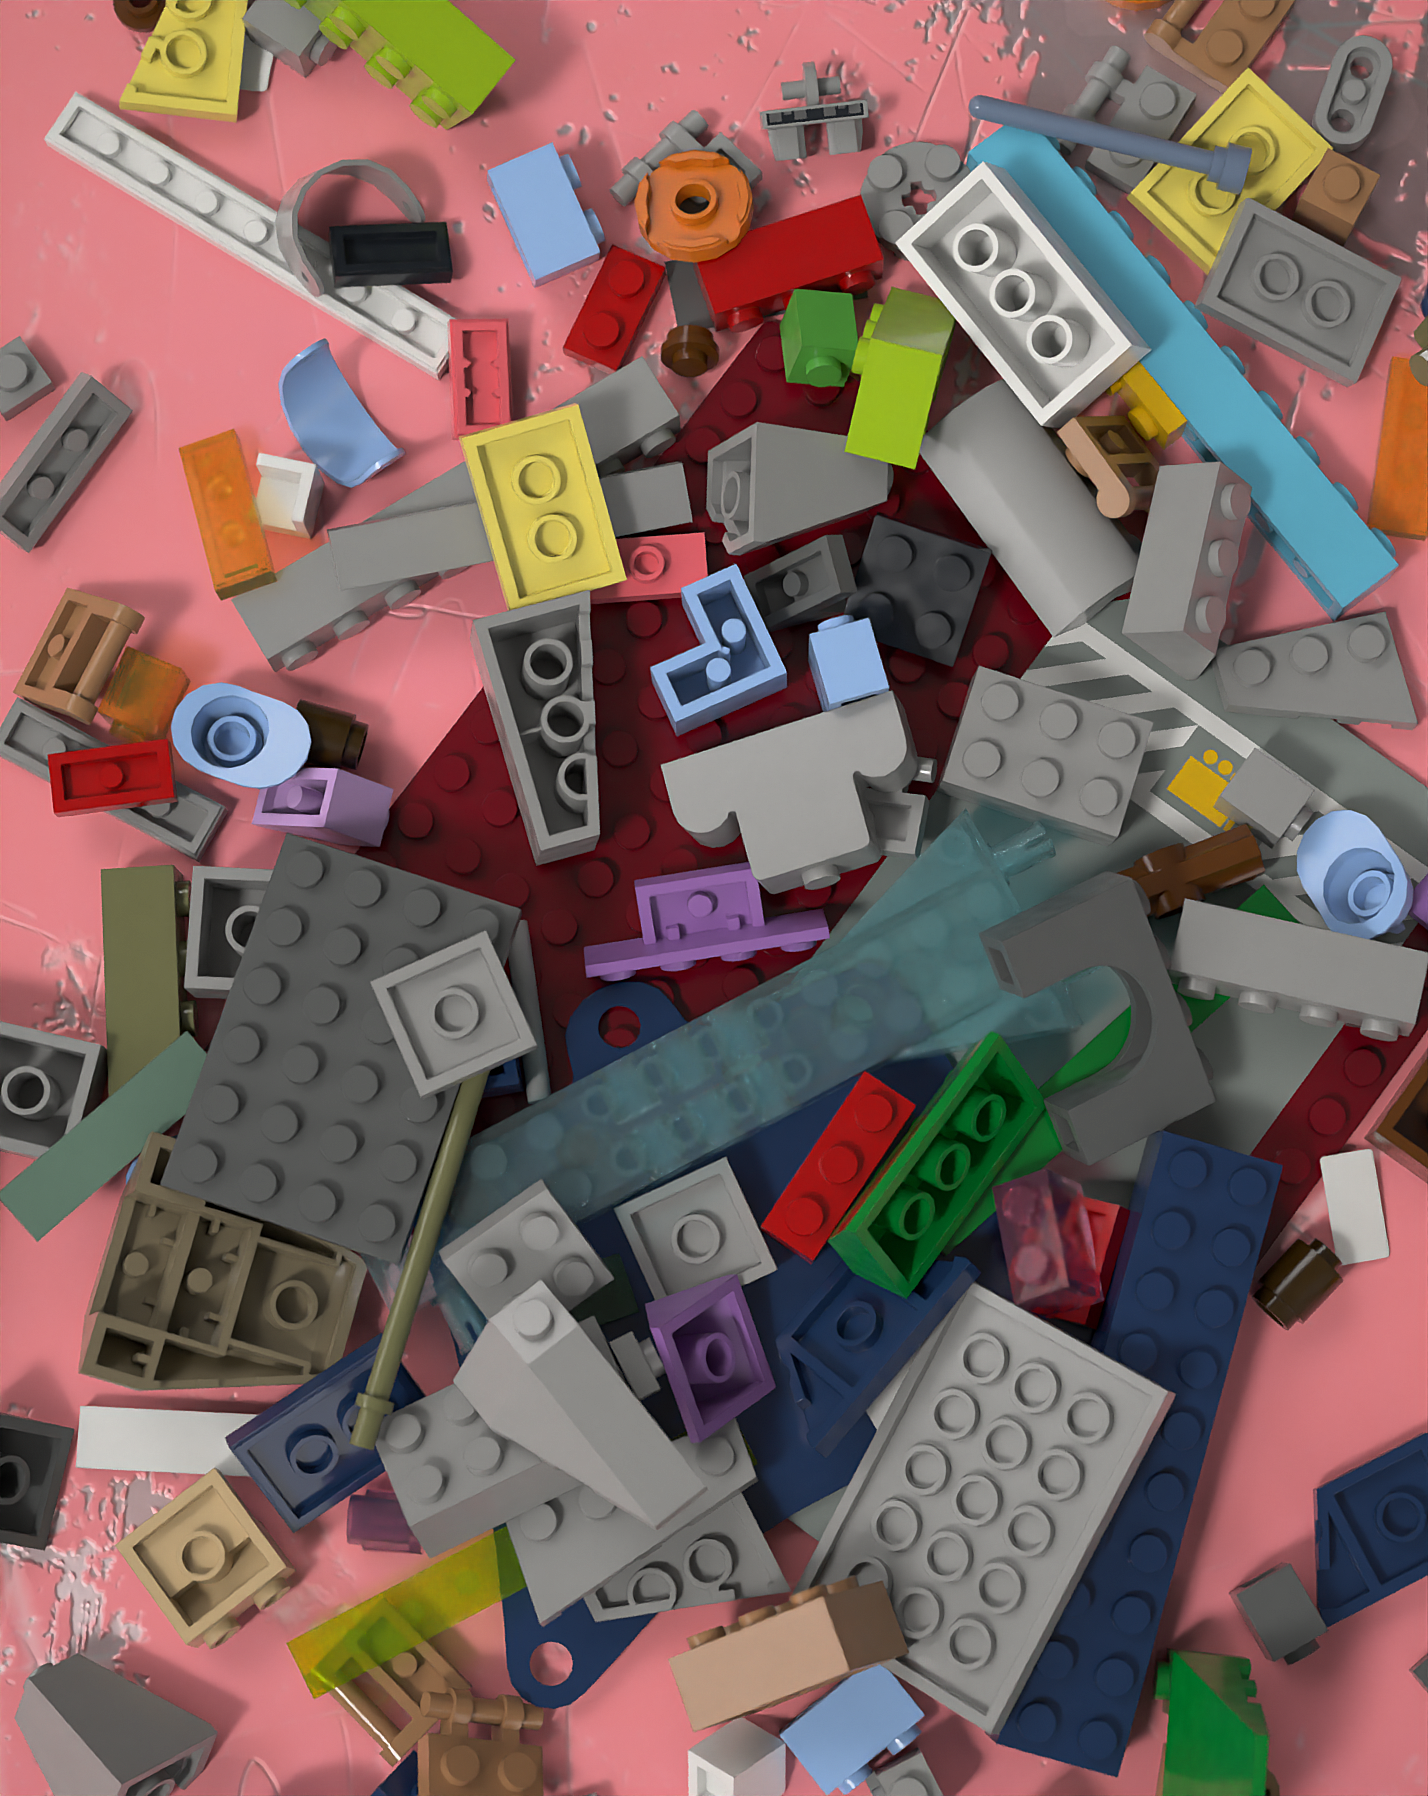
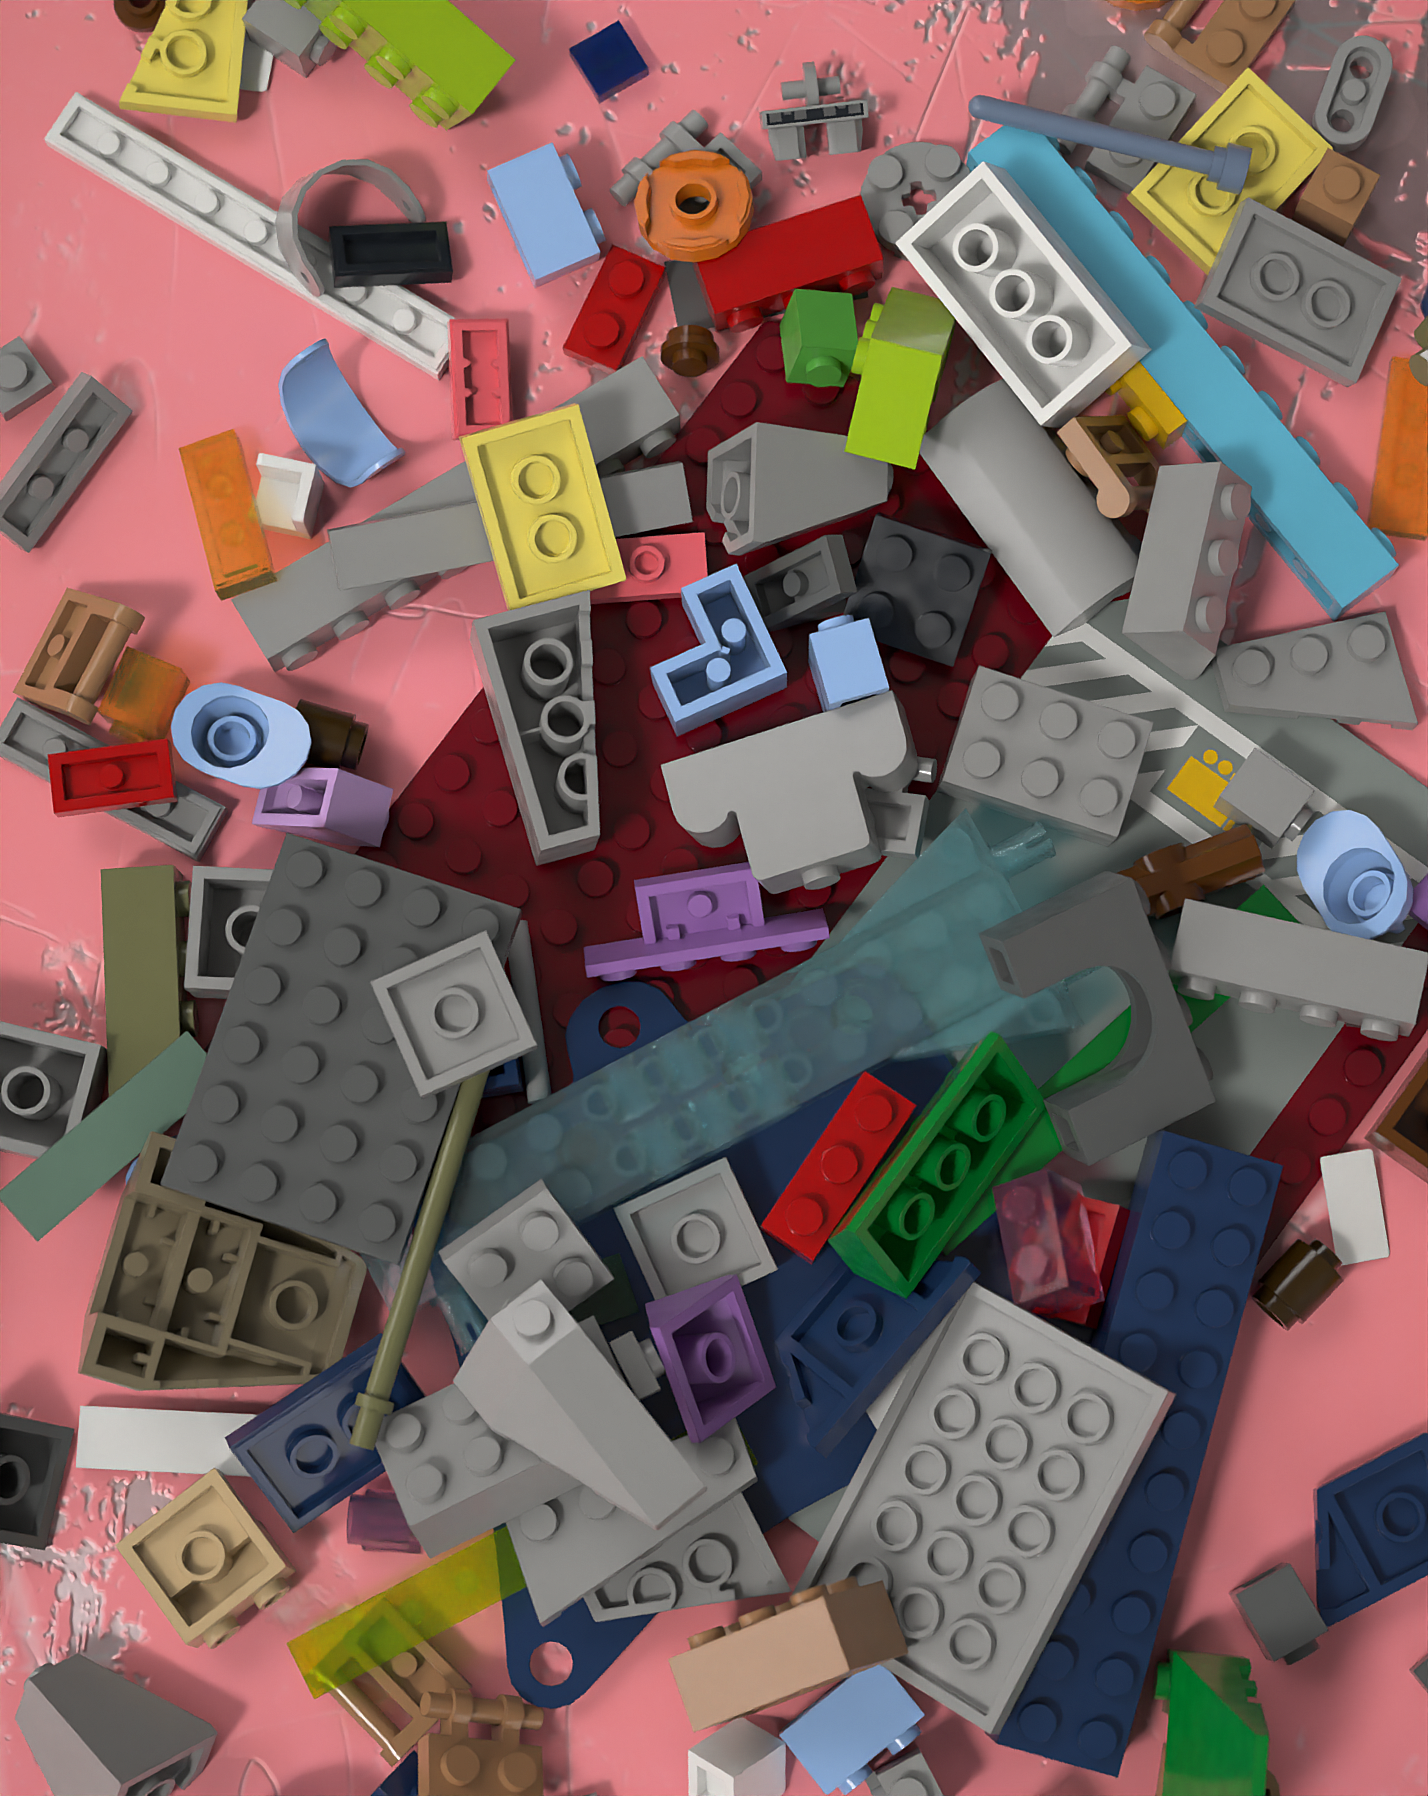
(609, 61): none -> clear blue tile

